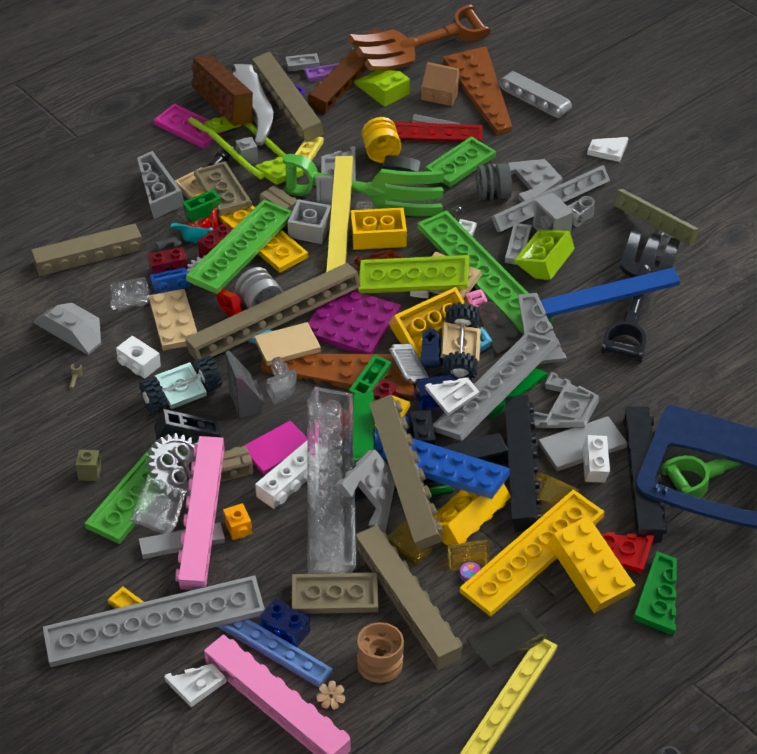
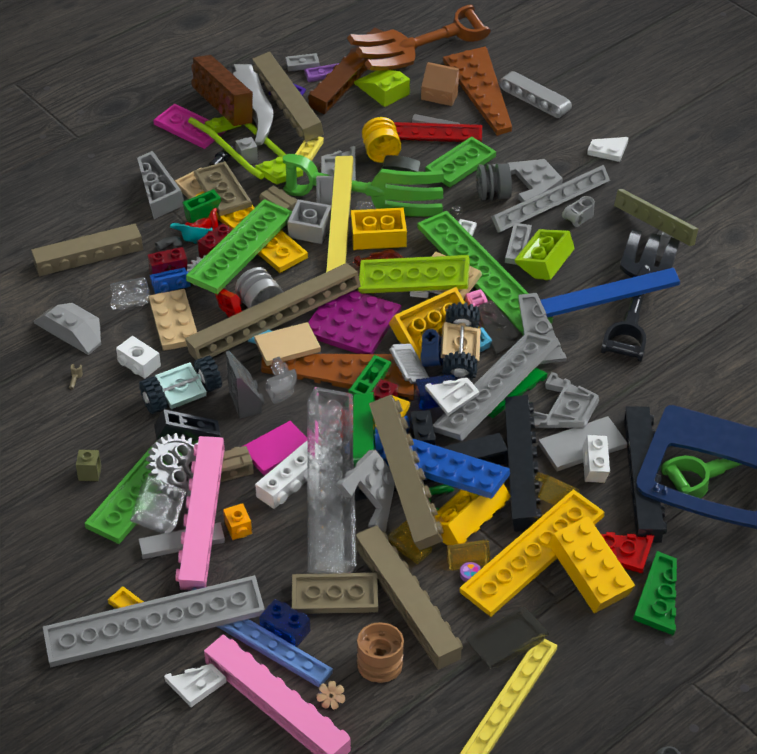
(552, 214): light grey brick -> none

